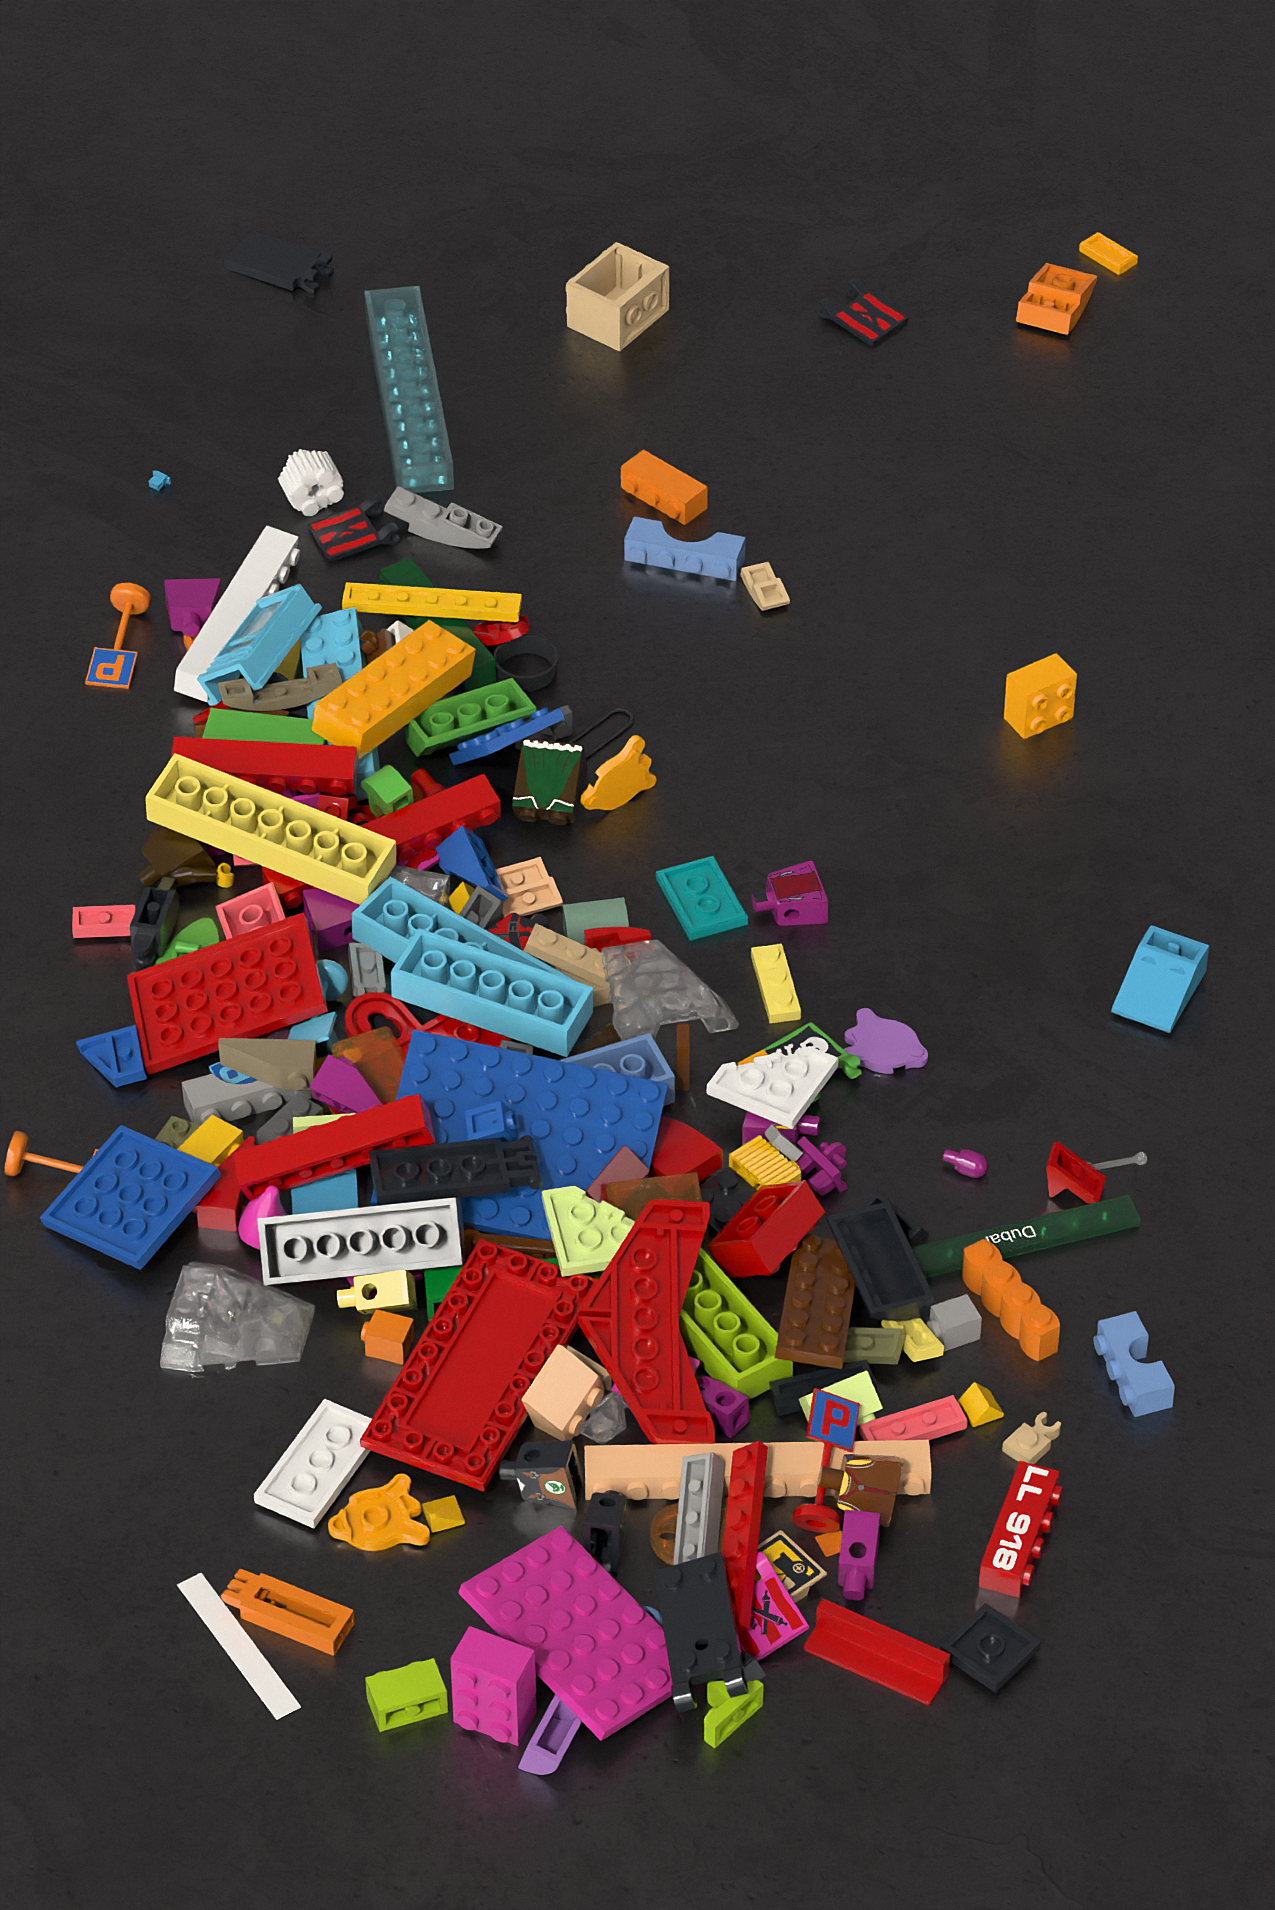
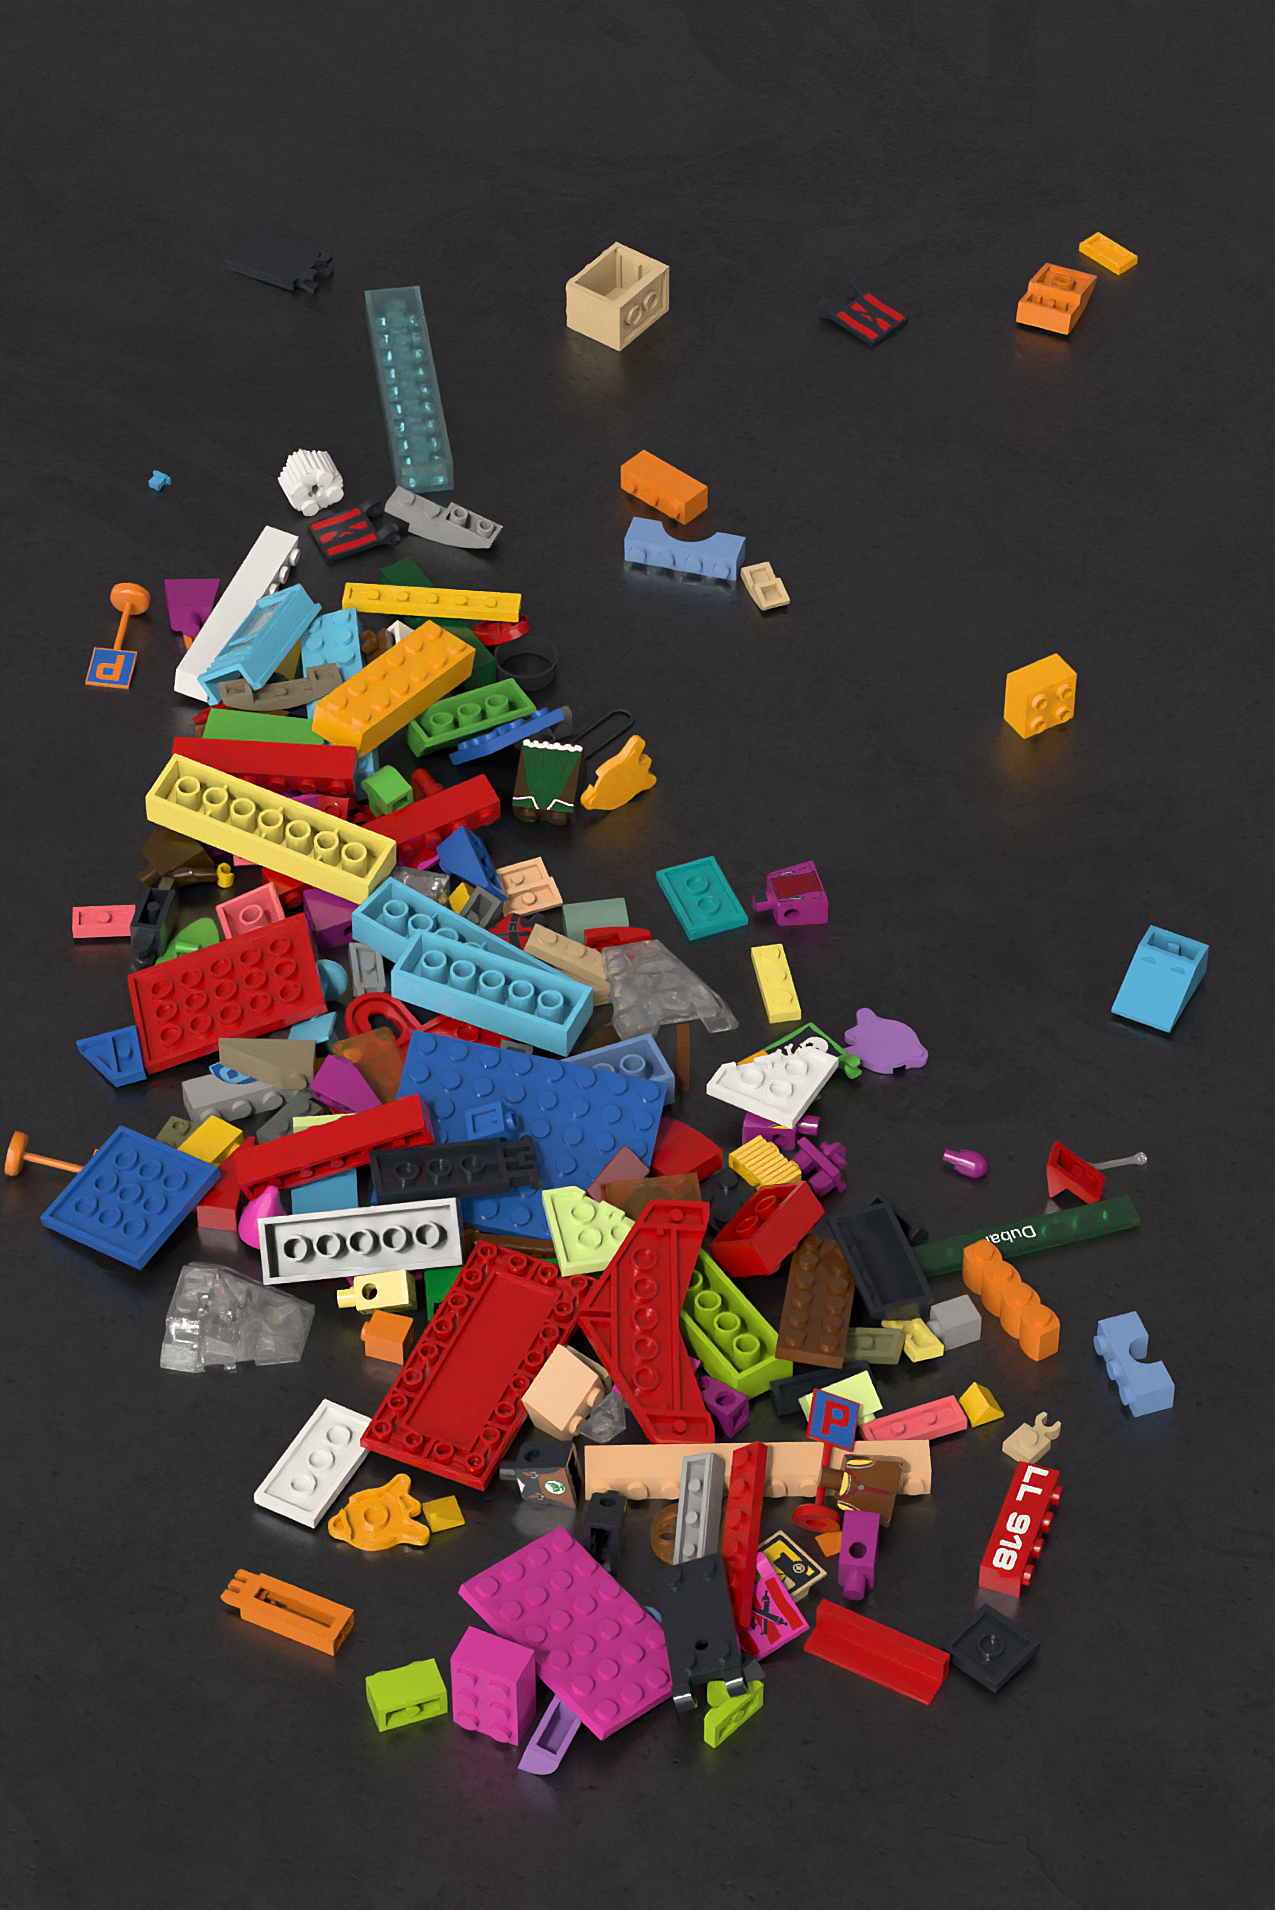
(239, 1646): white sticker -> none
(783, 1143): light grey tile -> none

